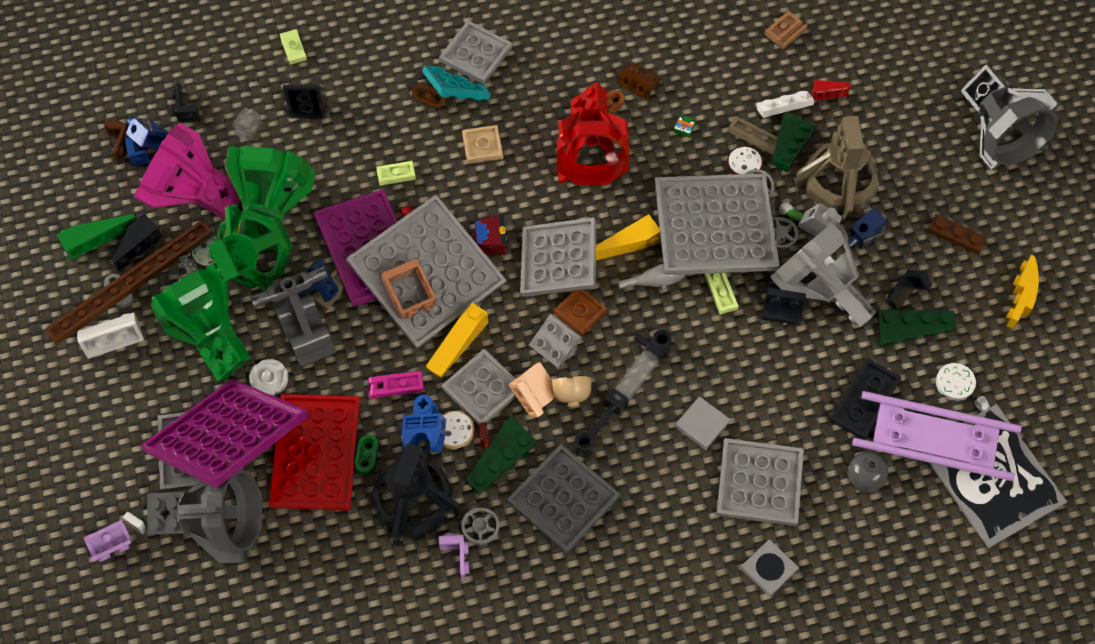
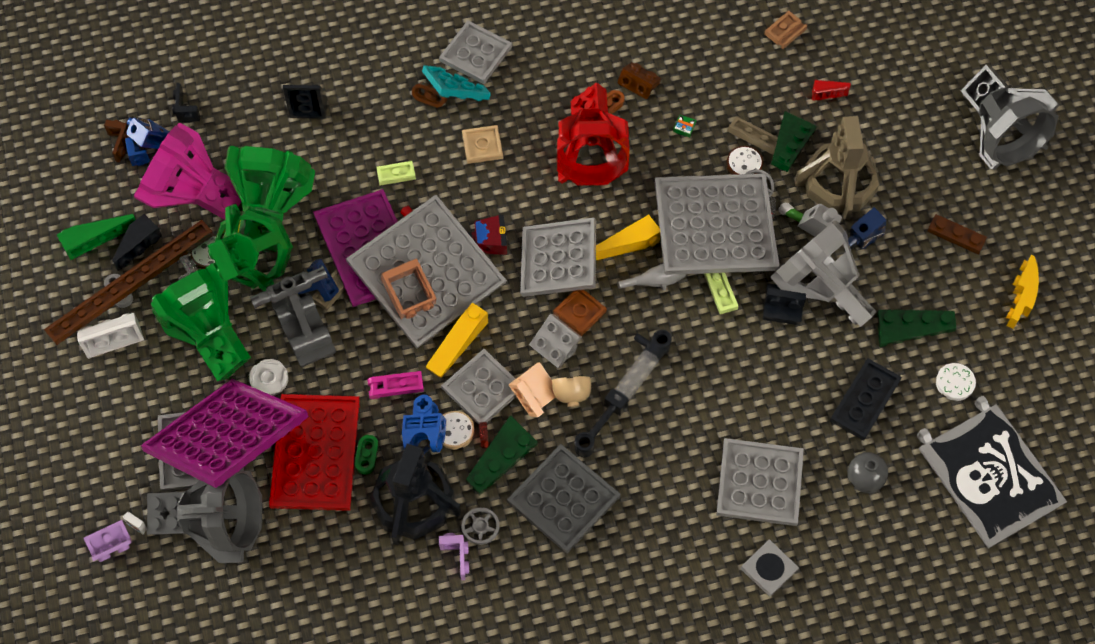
(247, 124): clear brick -> none
(293, 47): yellowish green plate -> none
(702, 423): light grey tile -> none
(781, 232): light grey wheel -> none
(785, 103): white plate -> none
(906, 285): black bracket -> none
(935, 438): lavender piece -> none

